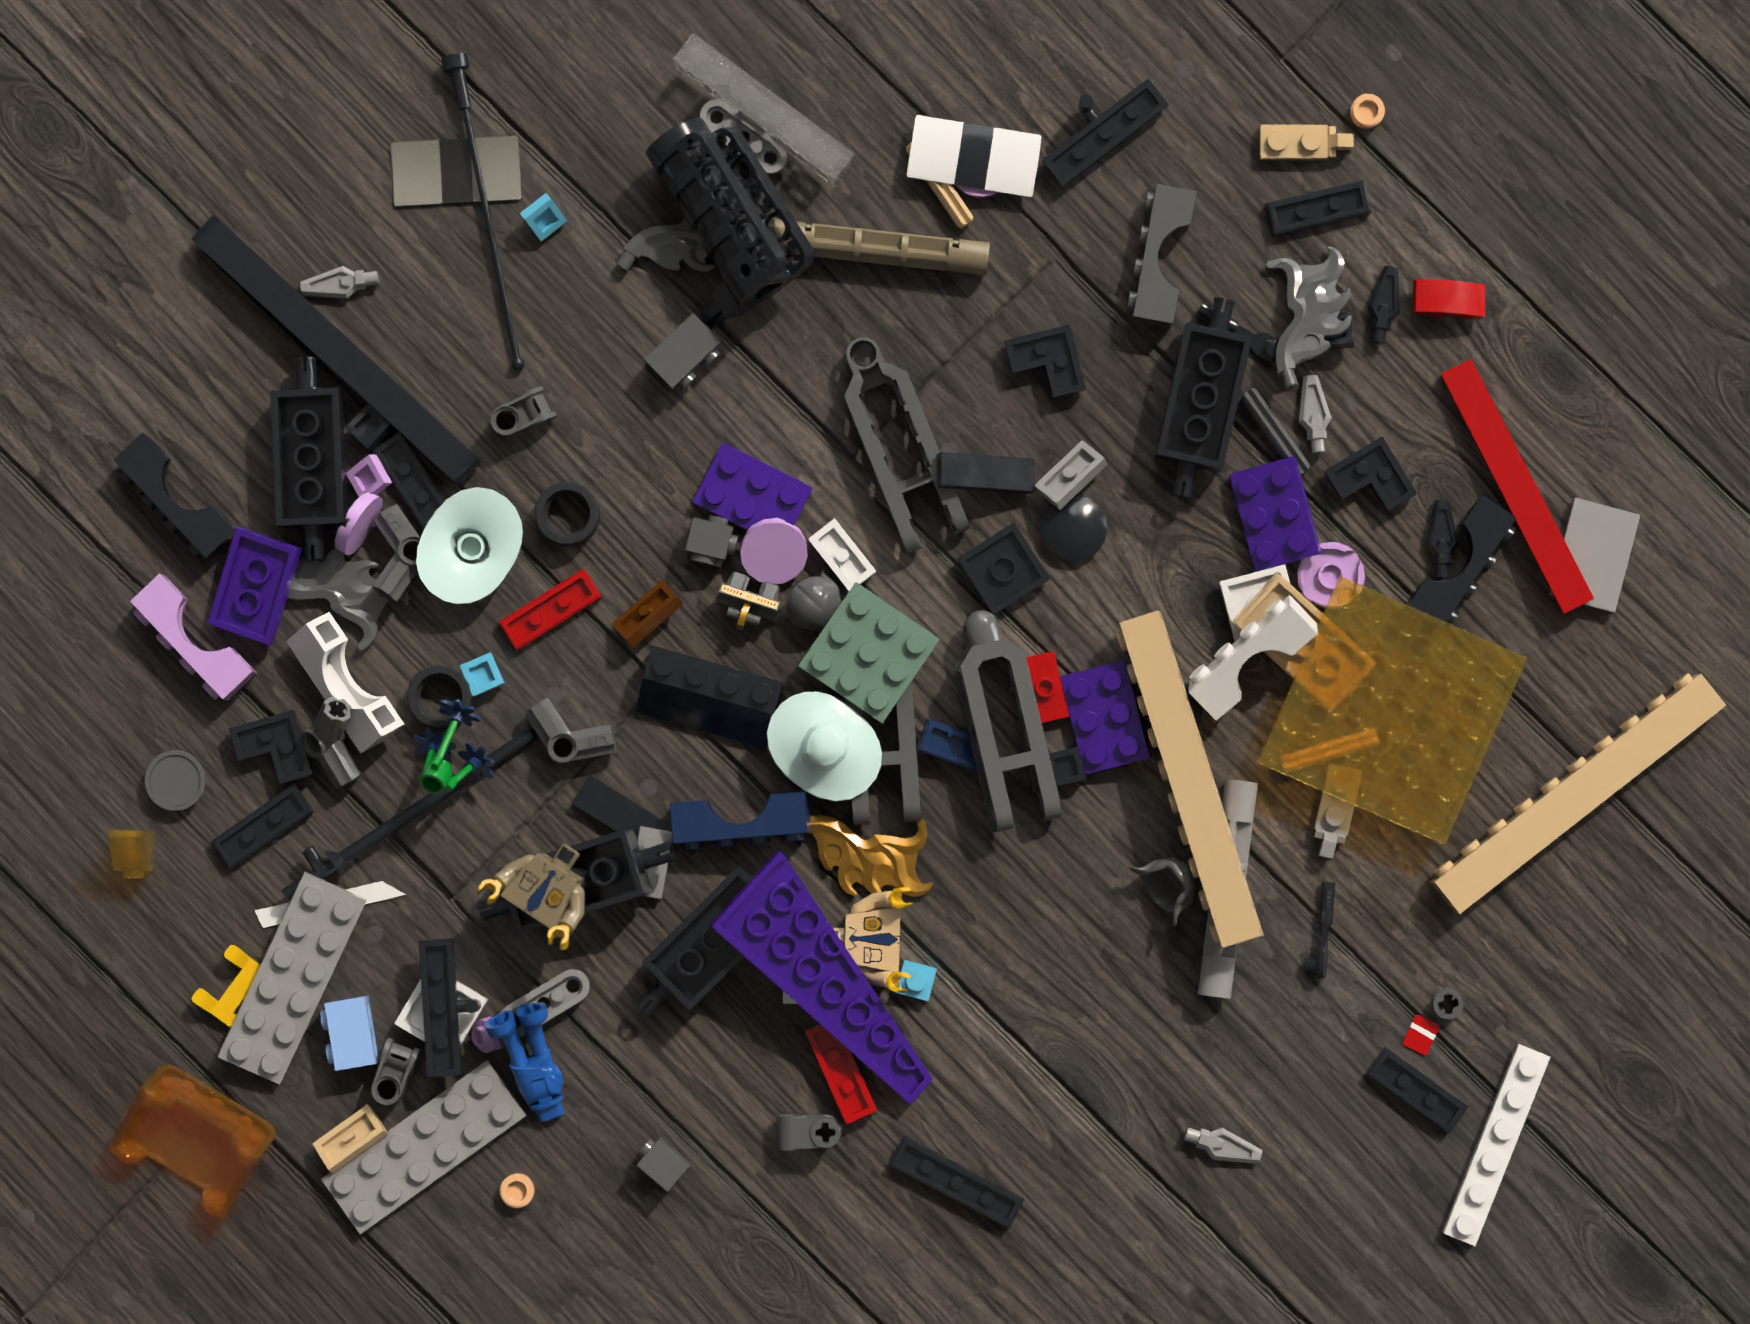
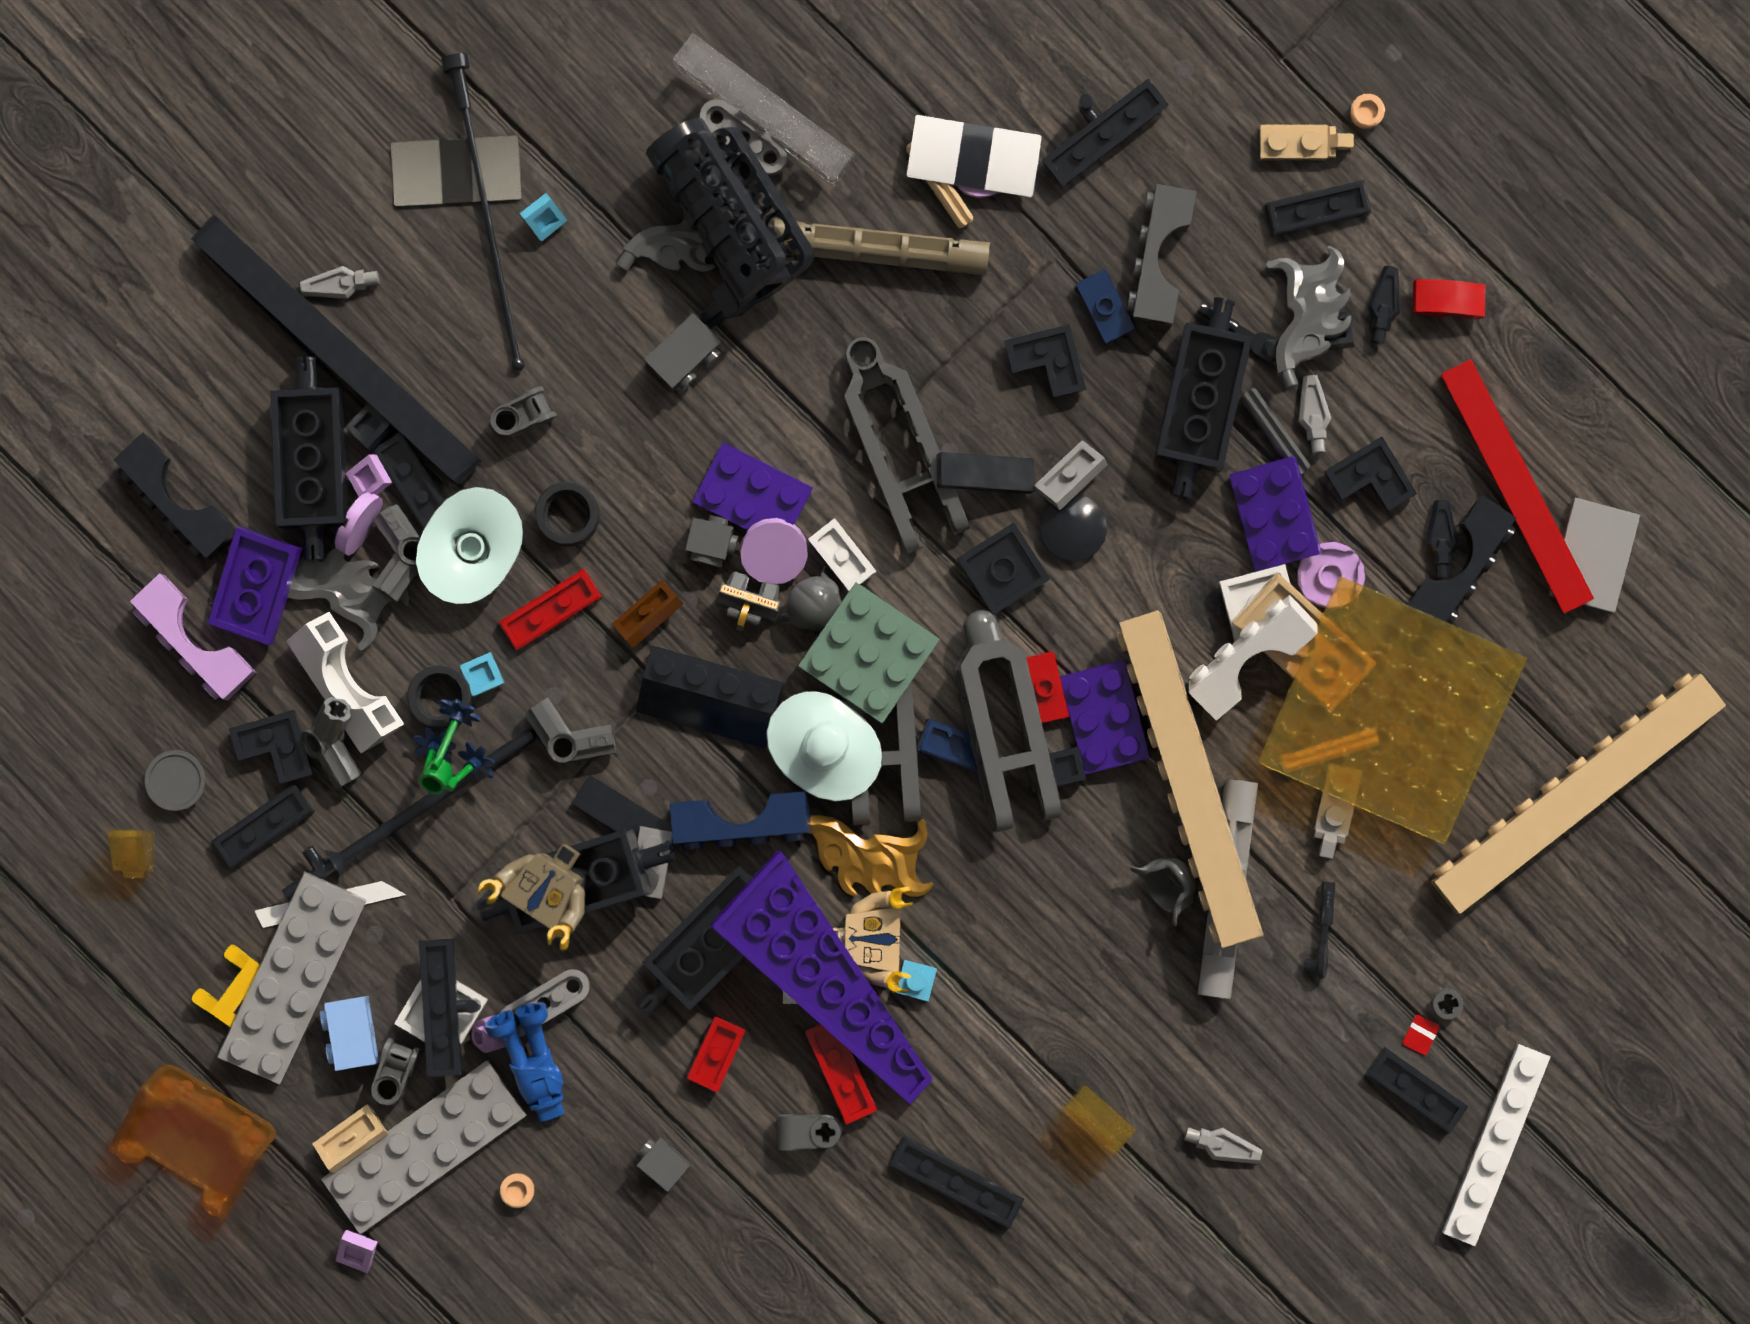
(356, 1251): none -> lavender plate
(716, 1054): none -> red plate
(1098, 1119): none -> clear yellow brick
(1105, 306): none -> dark blue plate

